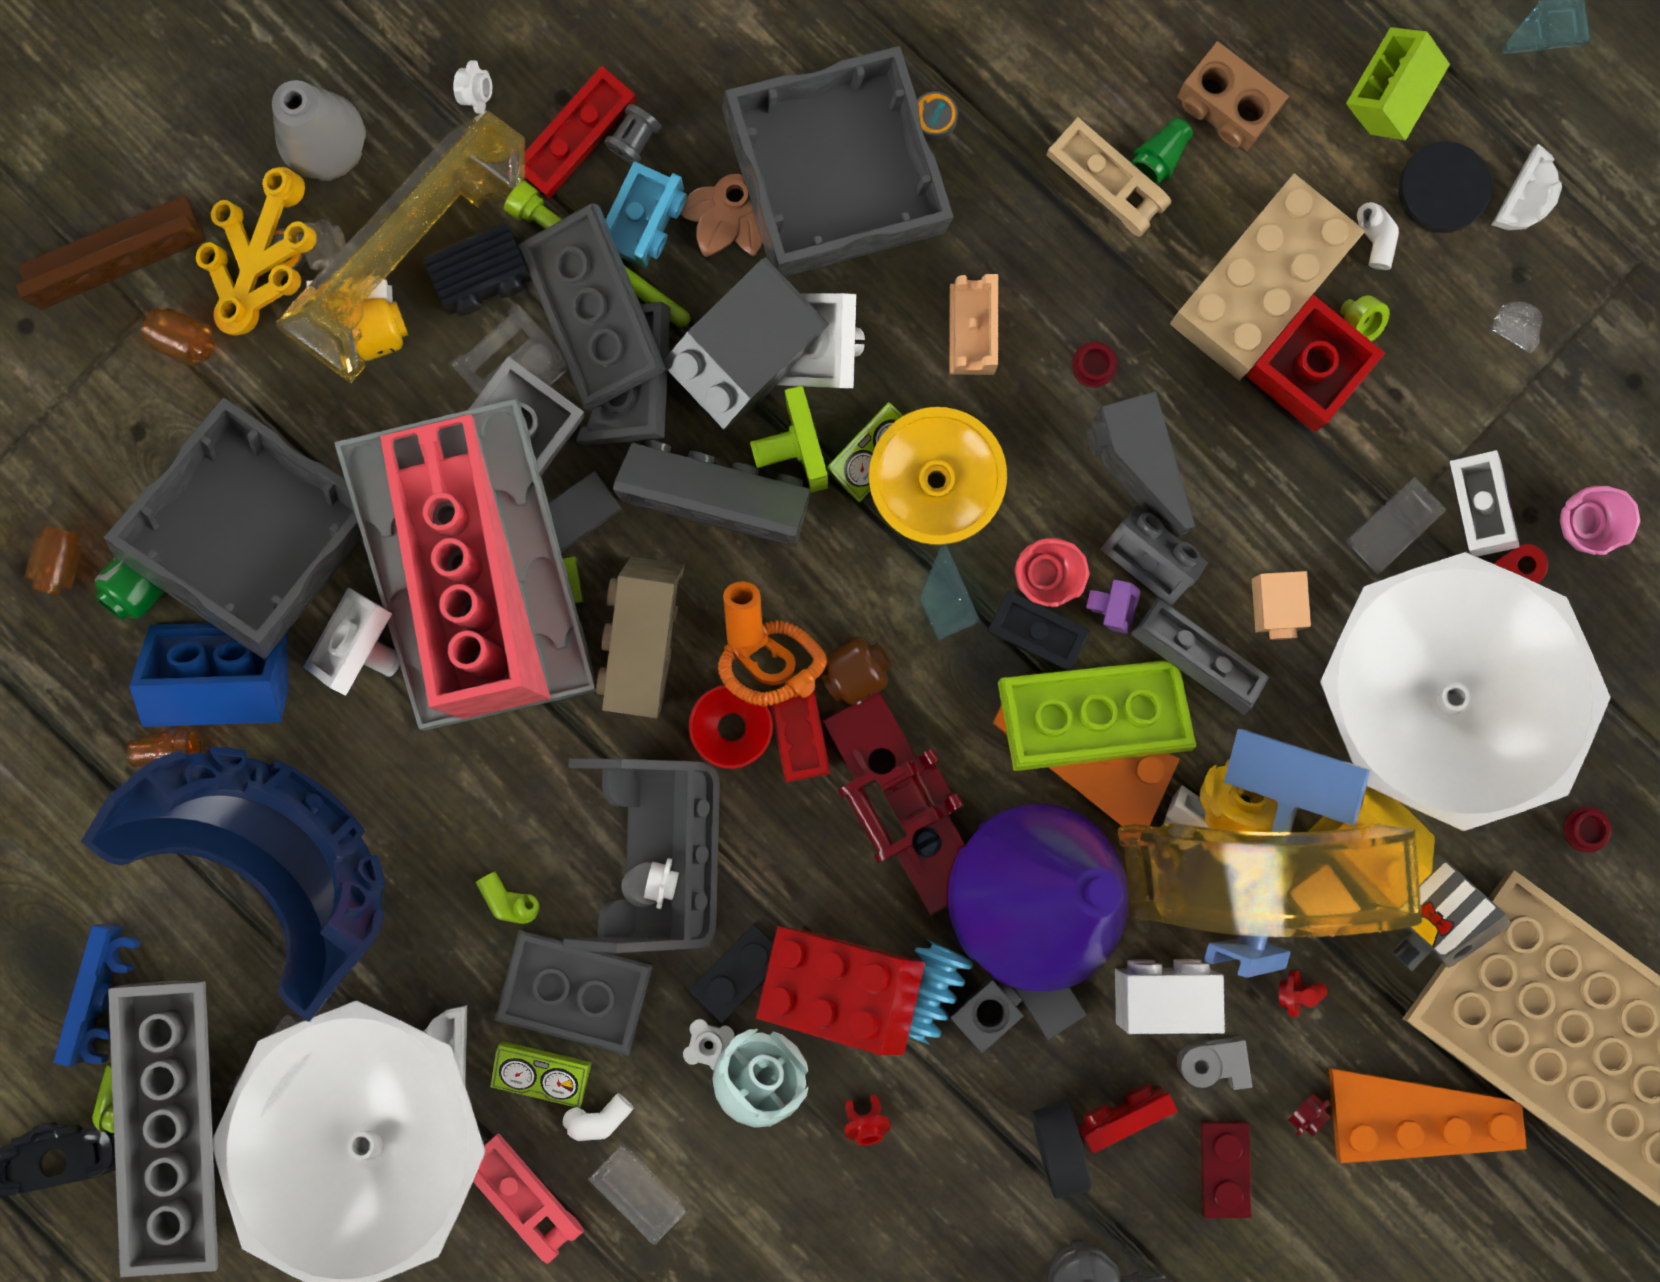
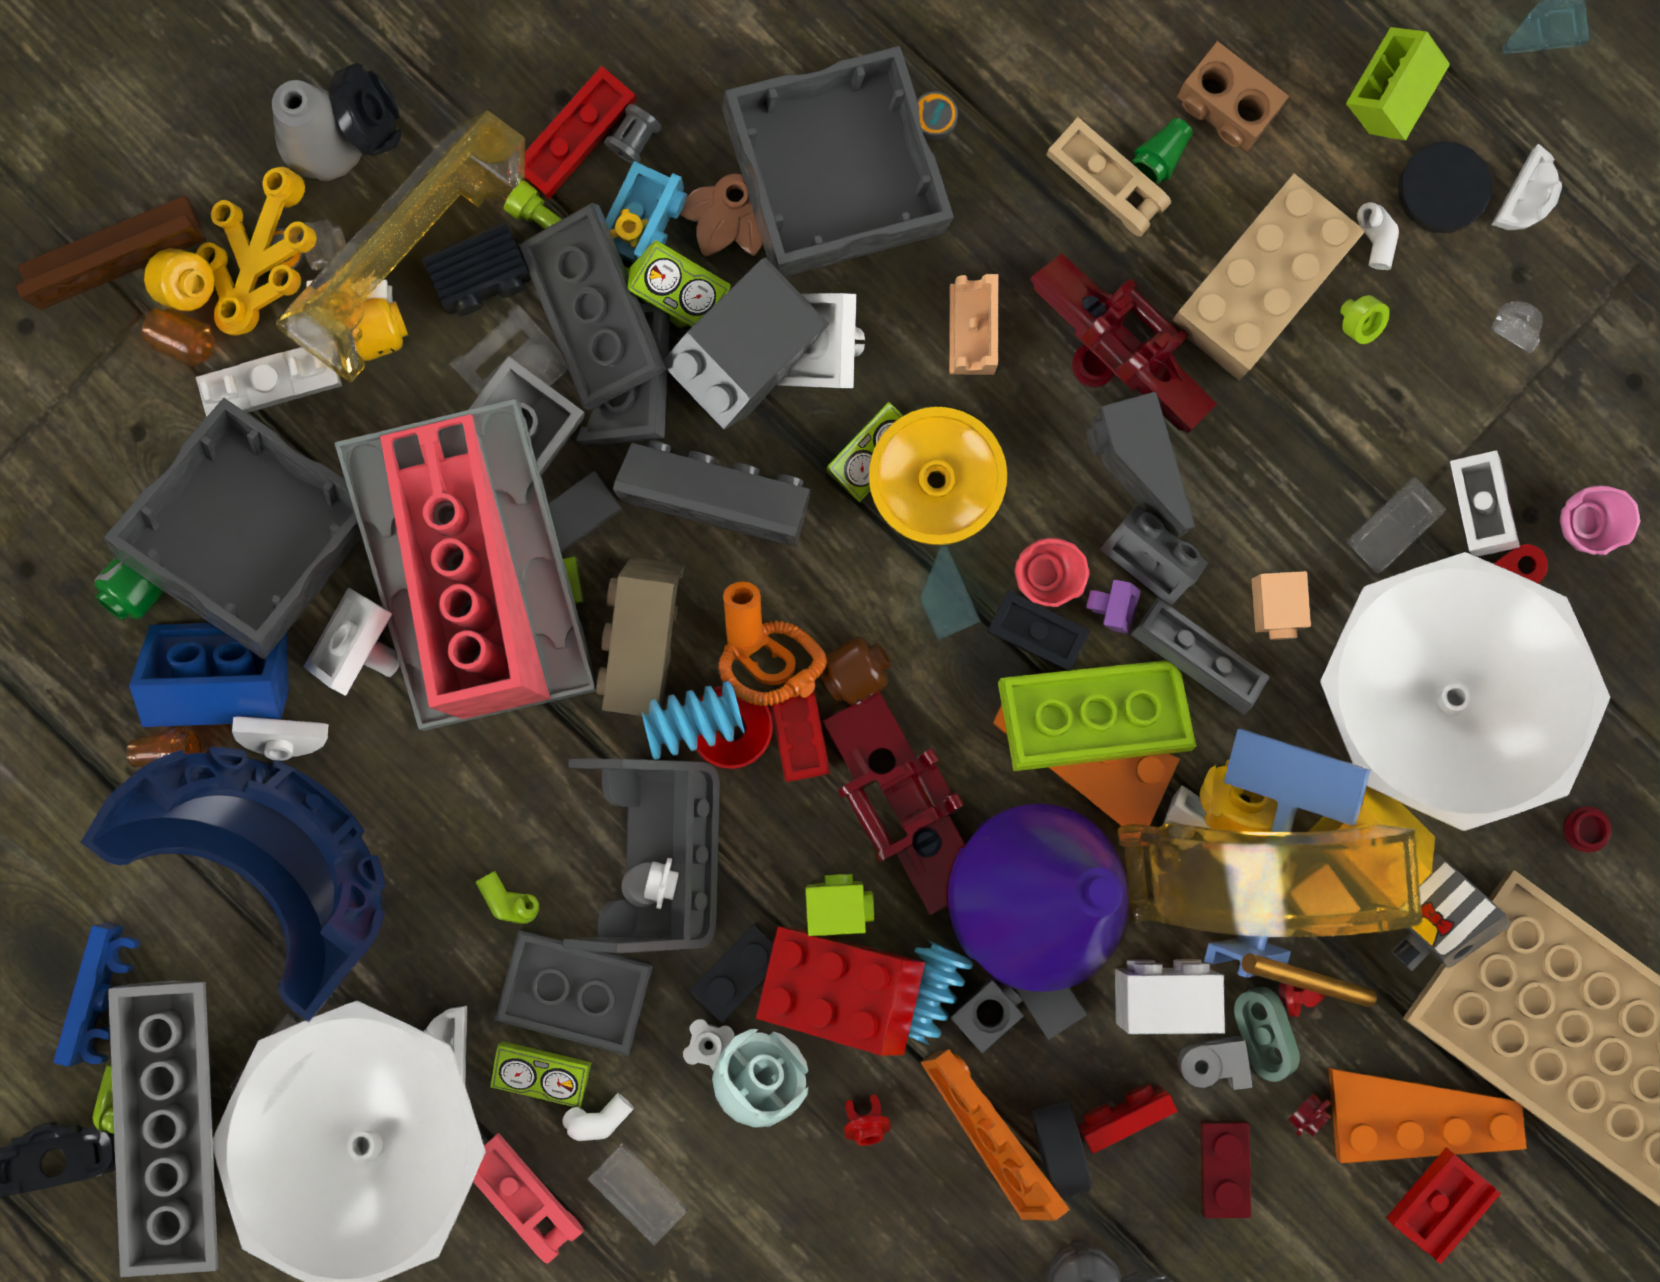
(53, 560): clear orange brick -> none
(179, 279): none -> yellow head
(267, 381): none -> white plate
(279, 738): none -> white plate
(365, 109): none -> black tile
(472, 86): white plate -> none
(629, 228): none -> yellow piece
(675, 283): none -> slope
(692, 720): none -> medium azure piece
(797, 442): lime tile -> none
(838, 906): none -> lime brick
(998, 1147): none -> orange wing
(1099, 325): none -> dark red piece
(1266, 1033): none -> sand green plate
(1308, 980): none -> pearl gold bar
(1315, 364): red brick -> none
(1443, 1205): none -> red plate

